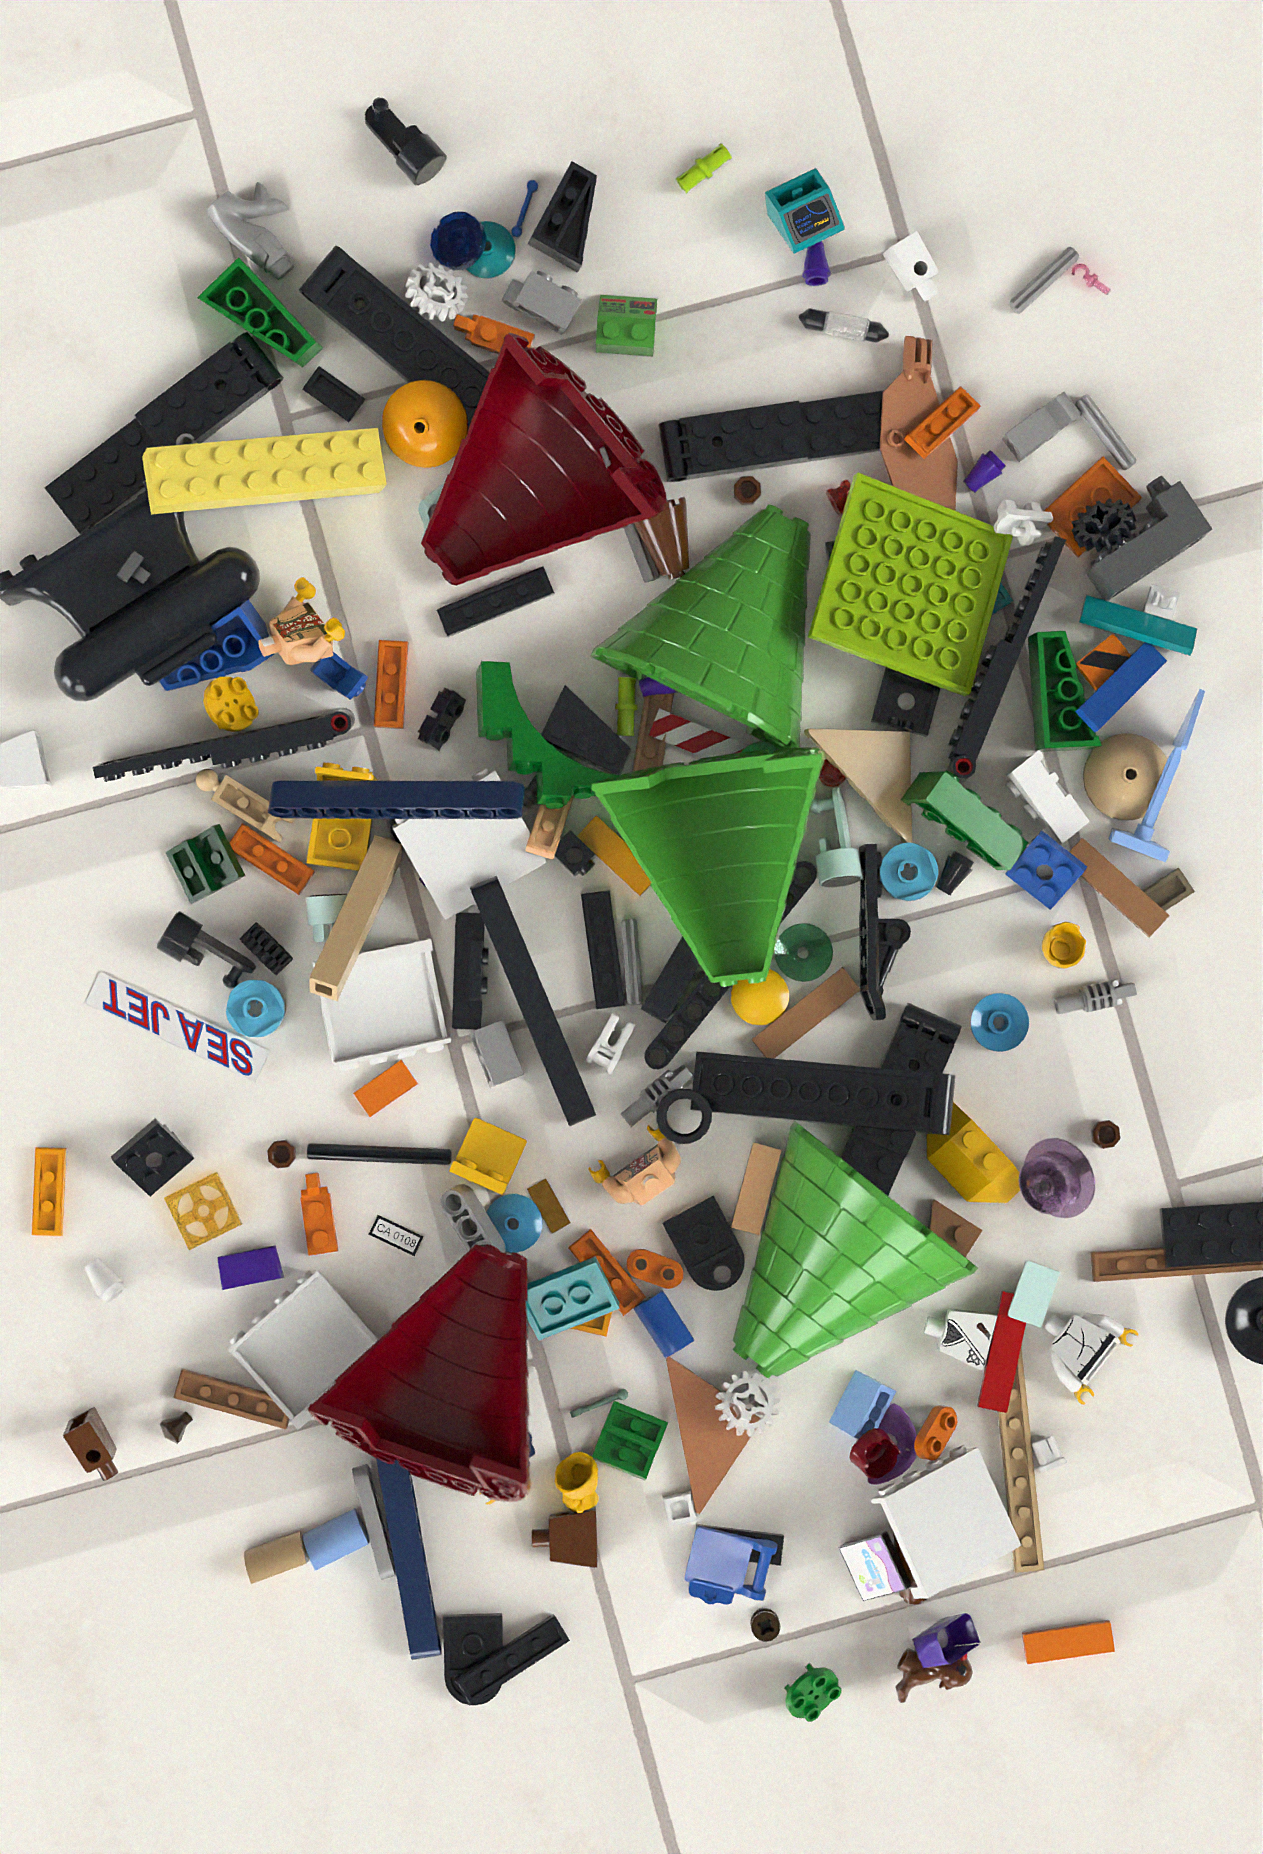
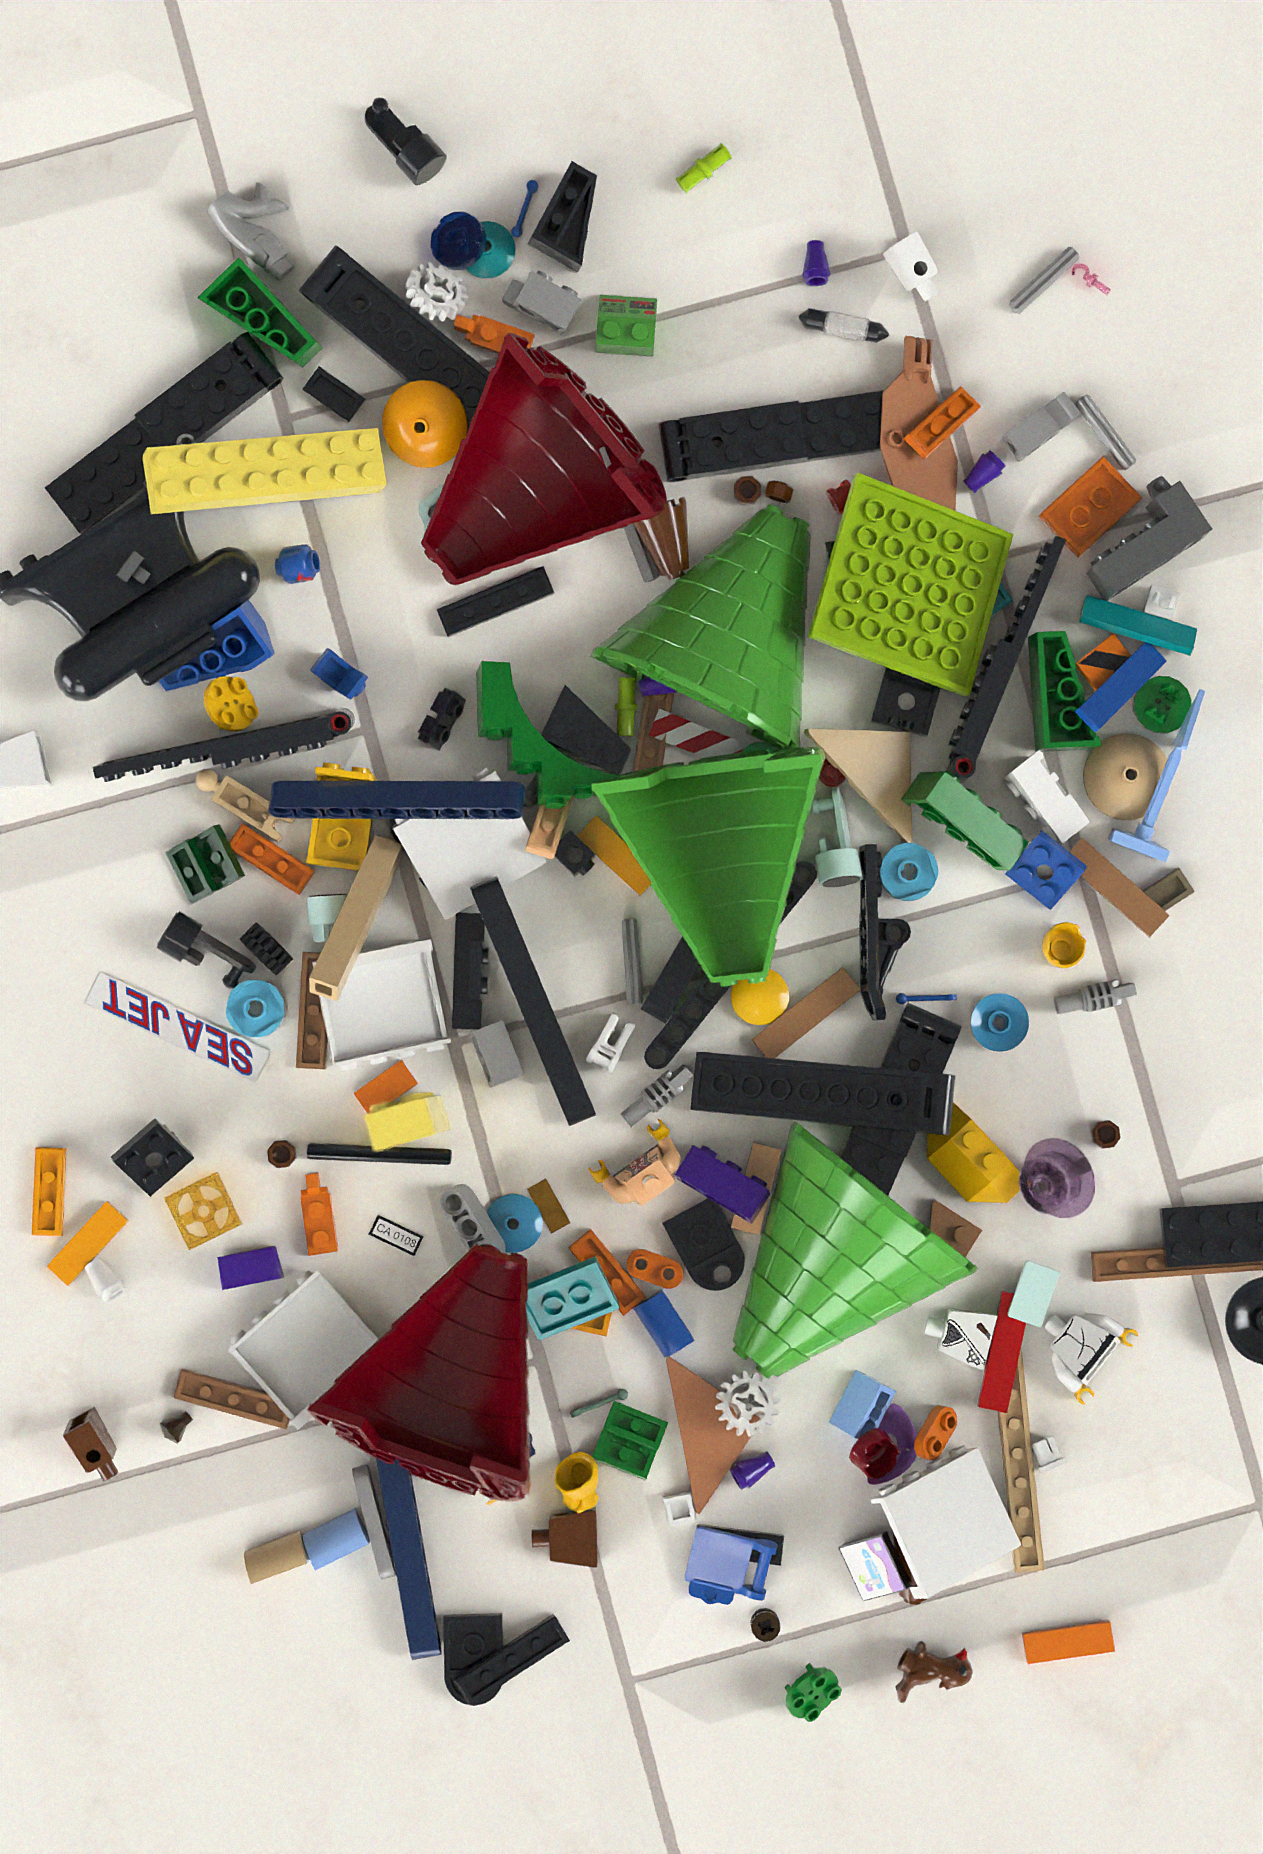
(87, 1243): none -> light orange tile
(297, 564): none -> blue head
(299, 631): torso -> none
(311, 1027): none -> medium nougat tile
(391, 684): orange tile -> none
(406, 1120): none -> light yellow brick
(488, 1156): yellow bracket -> none
(603, 949): black tile -> none
(693, 1136): black tyre -> none
(723, 1183): none -> dark purple brick
(750, 1470): none -> dark purple cone
(779, 491): none -> reddish brown tile
(804, 210): teal slope -> none
(816, 943): clear green dish -> none
(901, 998): none -> blue hinge
(954, 872): black cone -> none
(959, 1630): dark purple piece -> none
(1024, 523): white hips -> none
(1104, 525): black gear -> none
(1155, 716): none -> green plate

